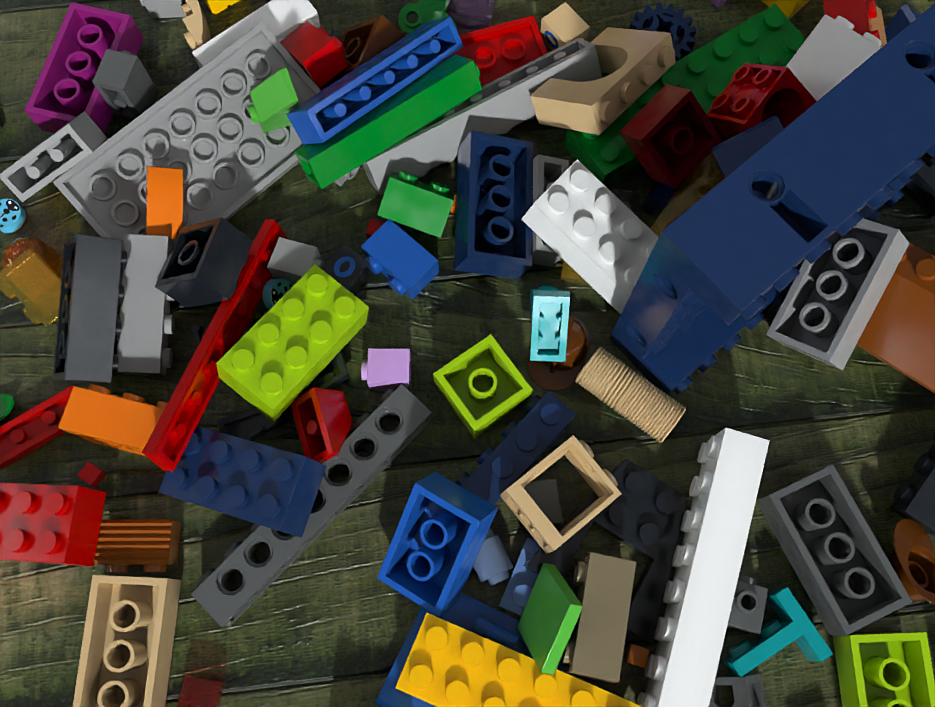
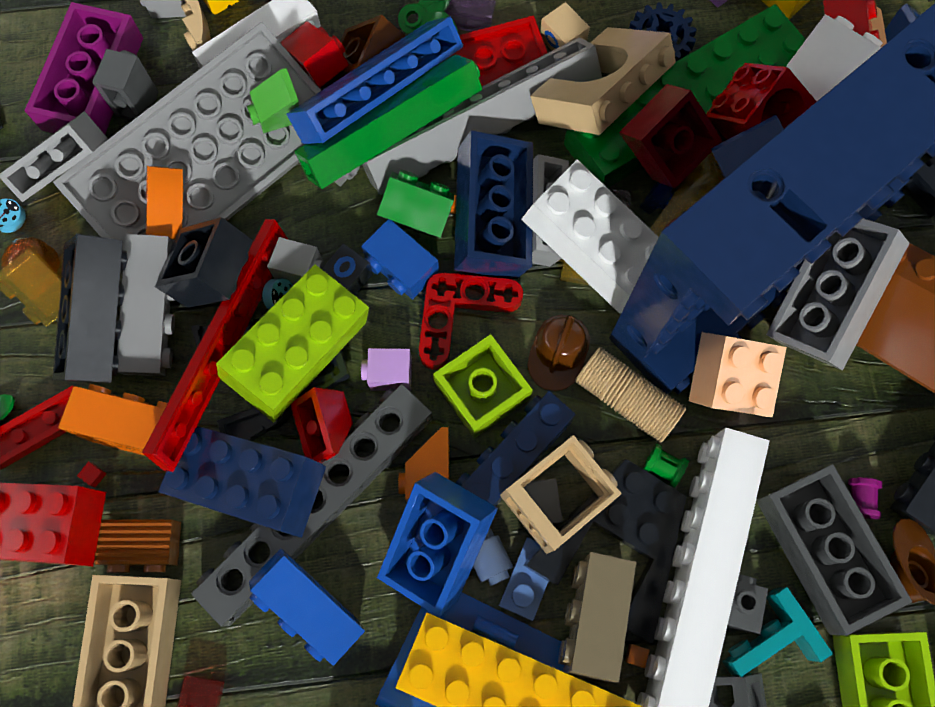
(305, 608): none -> blue brick
(373, 226): red piece -> none
(428, 459): none -> orange slope
(447, 304): none -> red beam
(549, 323): bracket -> none
(549, 618): bright green tile -> none
(666, 465): none -> green bush
(737, 374): none -> light nougat brick
(865, 495): none -> magenta bush

